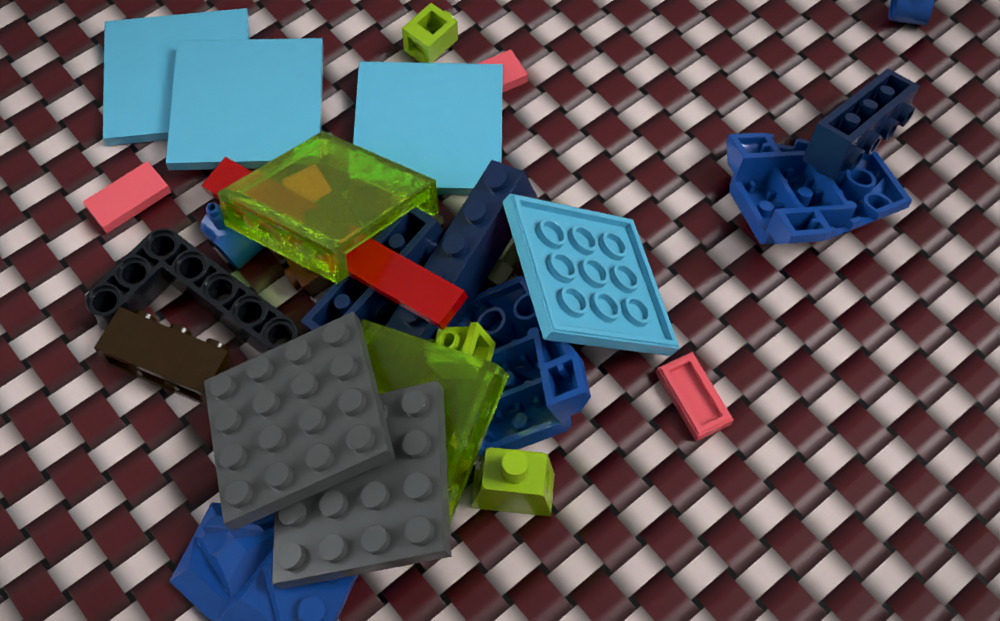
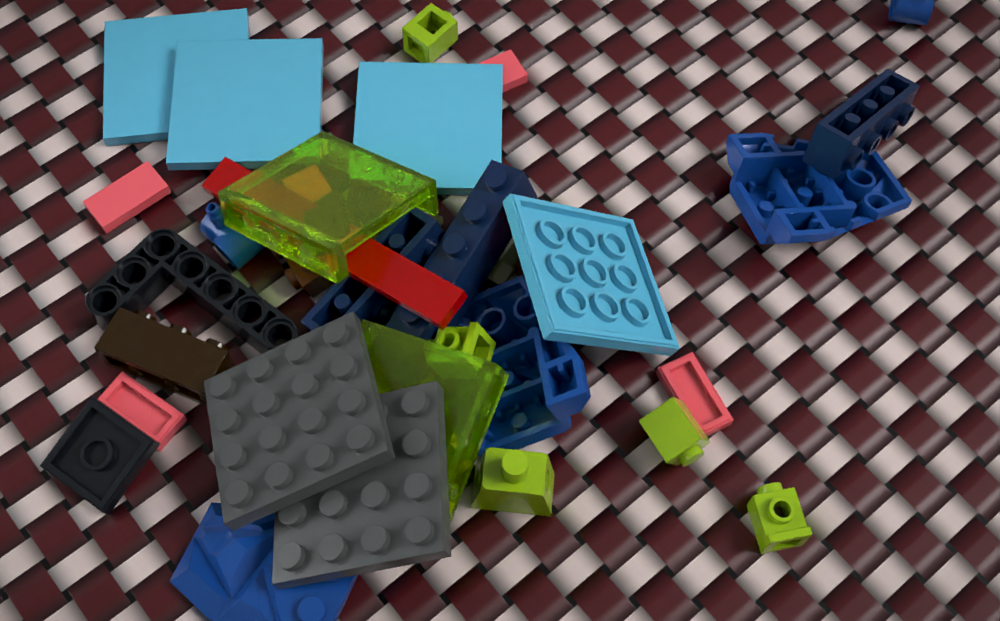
(100, 455): none -> black tile
(143, 409): none -> coral tile
(675, 433): none -> lime brick
(772, 531): none -> lime brick

